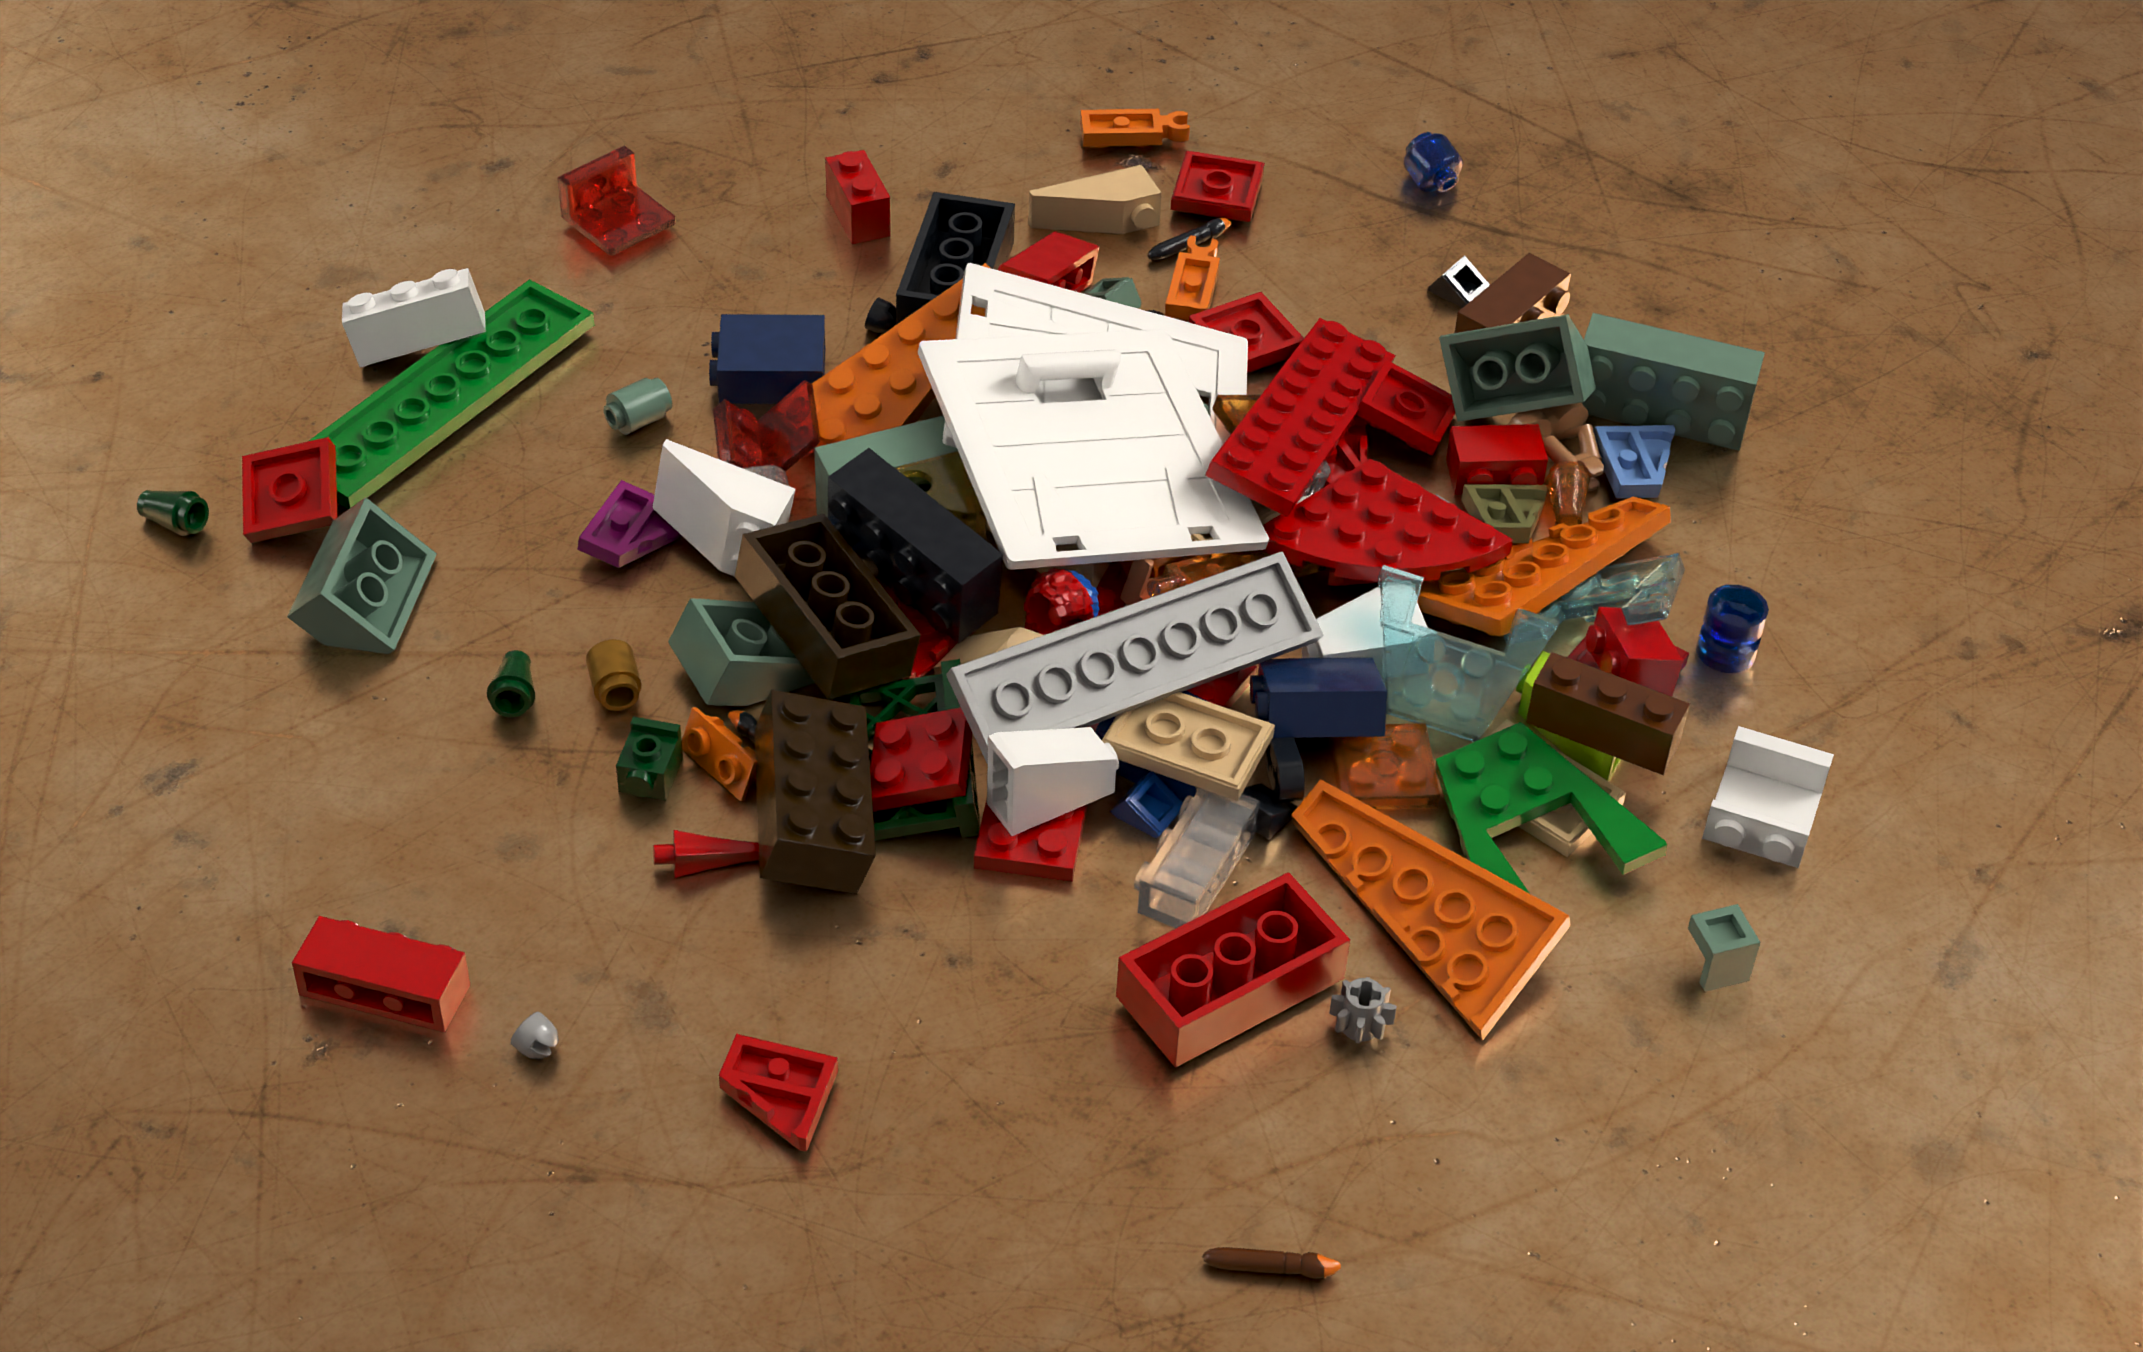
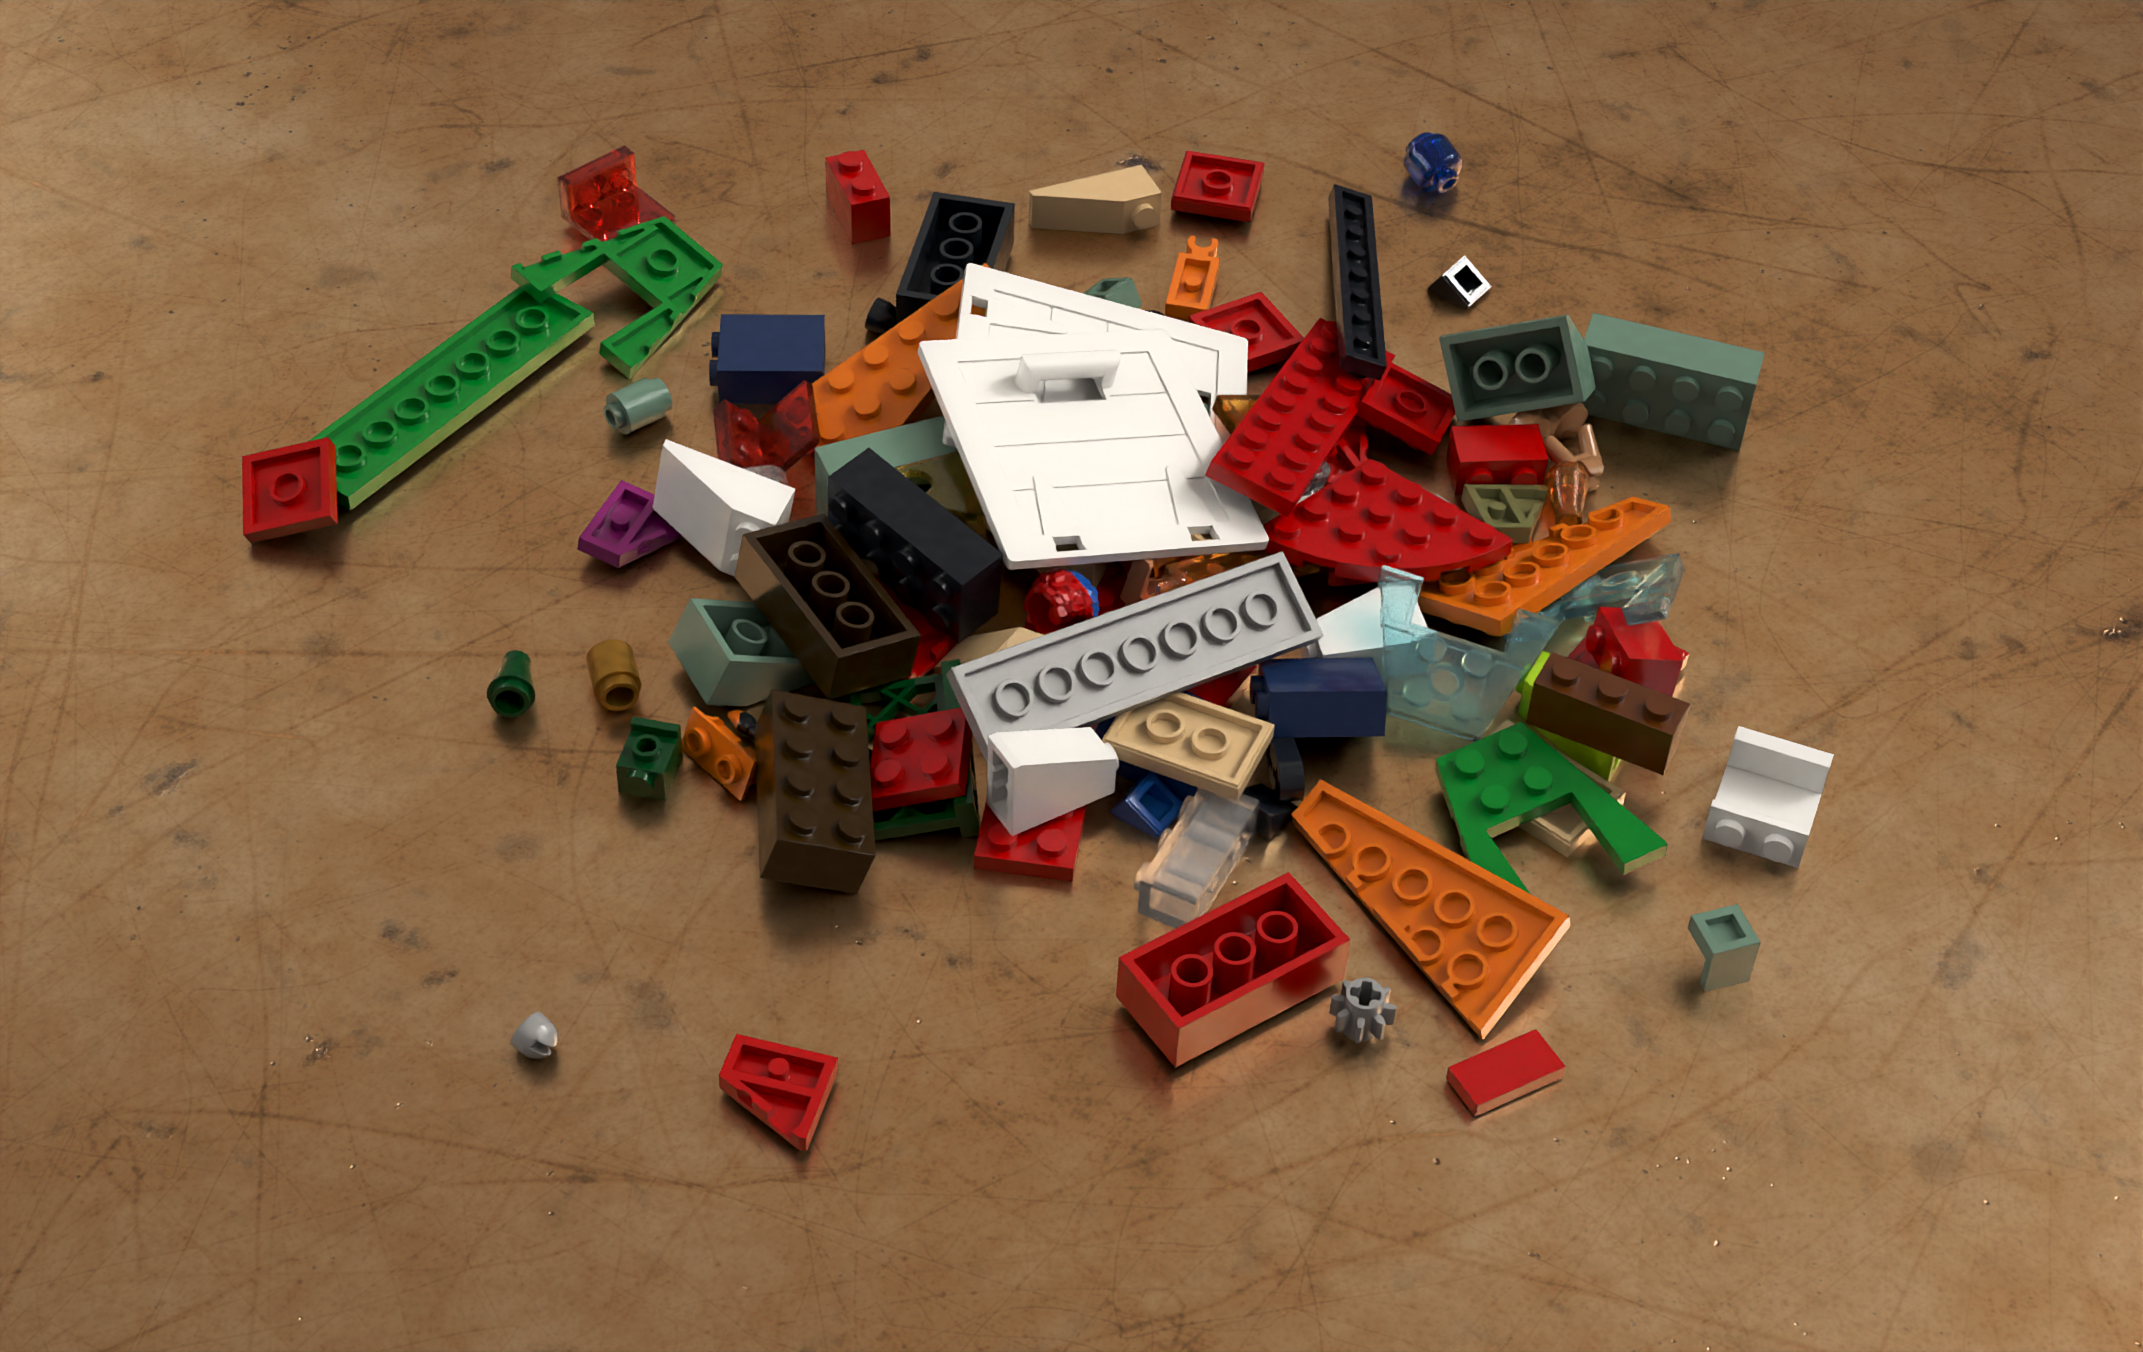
(175, 510): dark green cone -> none
(362, 582): sand green slope -> none
(381, 973): red brick -> none
(413, 316): white brick -> none
(652, 261): none -> green wing
(699, 853): red piece -> none
(1057, 262): red brick -> none
(1132, 127): orange plate -> none
(1172, 246): black piece -> none
(1269, 1261): reddish brown piece -> none
(1356, 284): none -> black plate
(1388, 769): clear orange plate -> none
(1505, 1072): none -> red tile
(1522, 294): reddish brown brick -> none
(1635, 457): medium blue wing -> none
(1732, 628): clear blue wheel -> none

